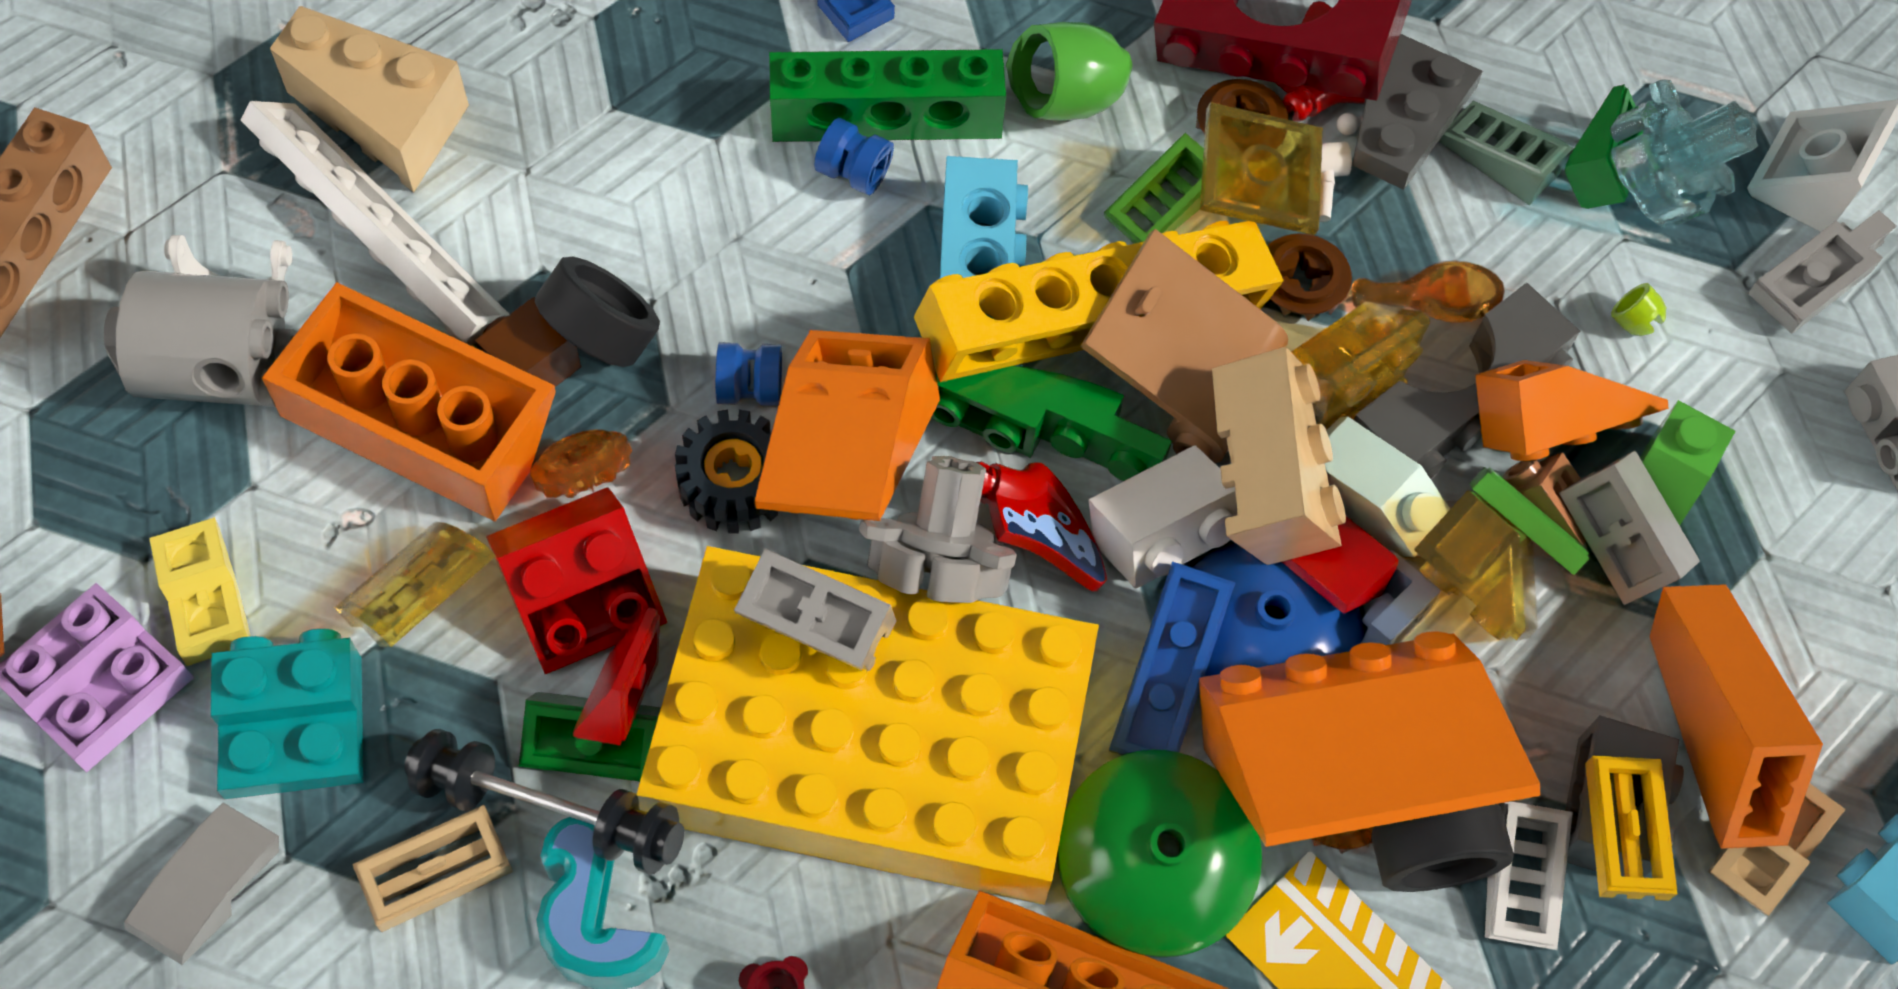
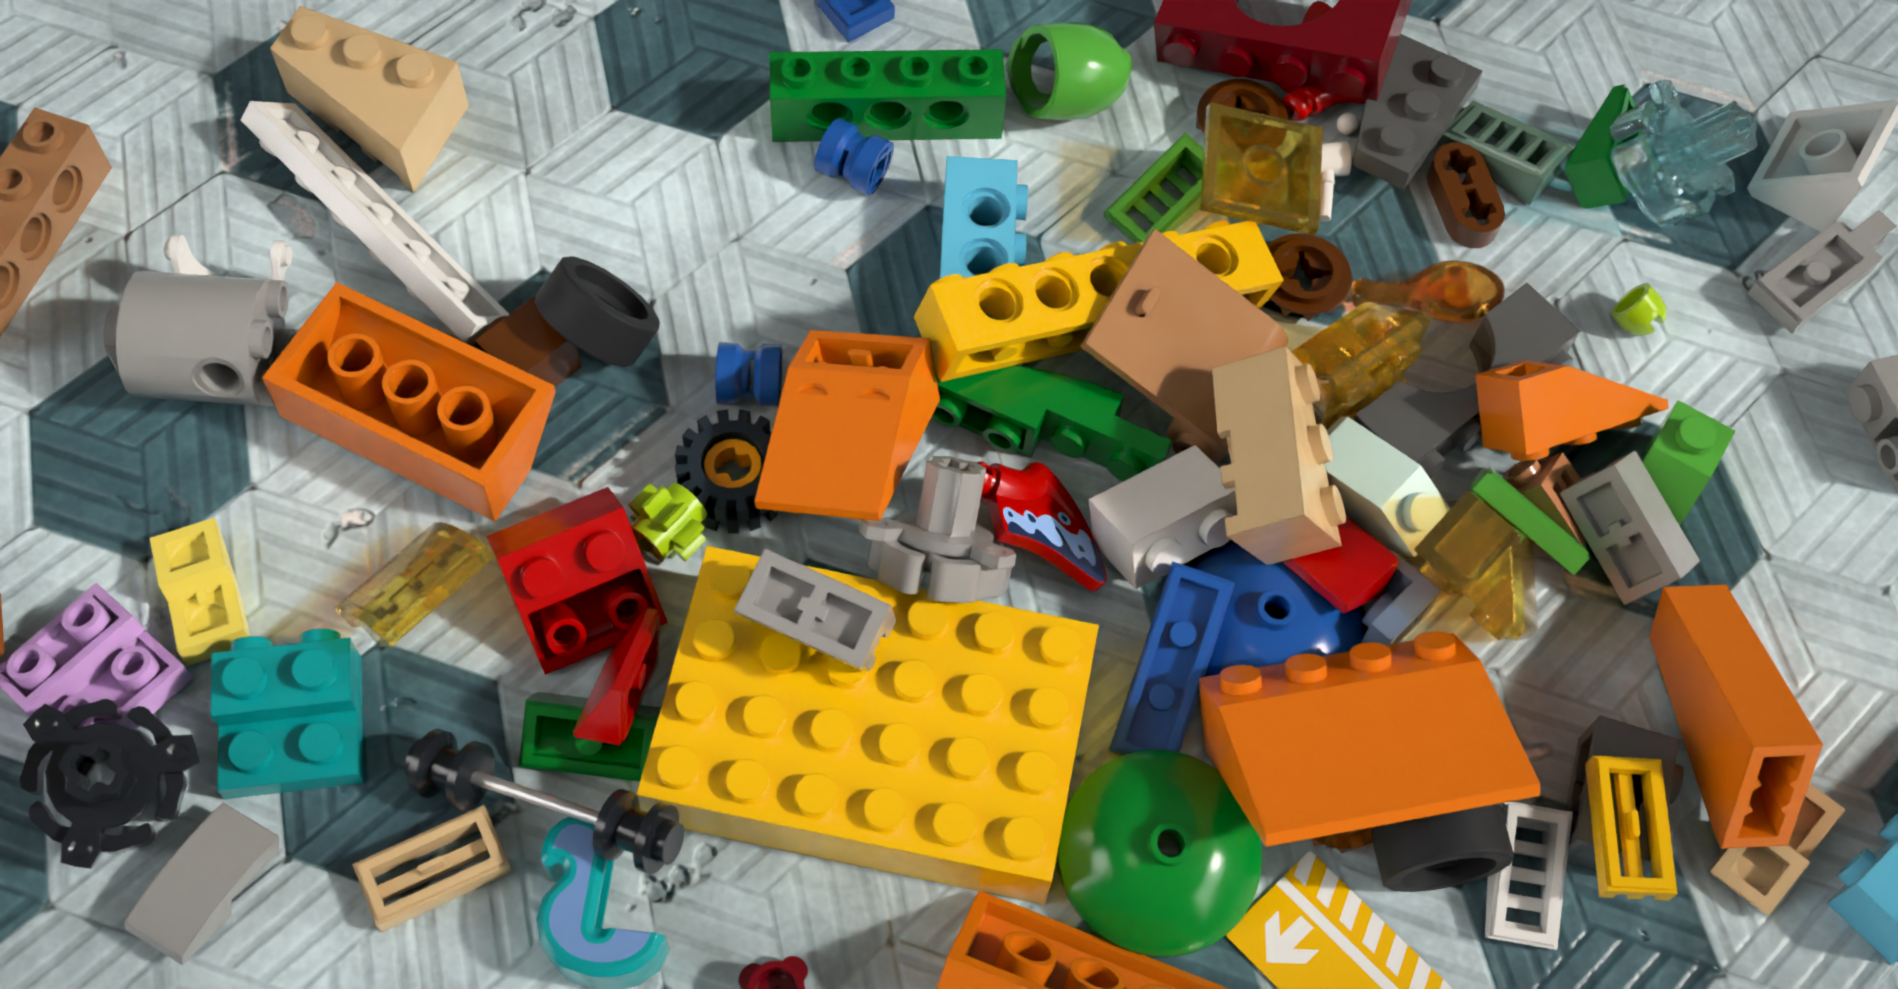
(73, 750): none -> black piece
(581, 463): clear orange gear -> none
(667, 522): none -> lime gear
(1474, 192): none -> reddish brown beam

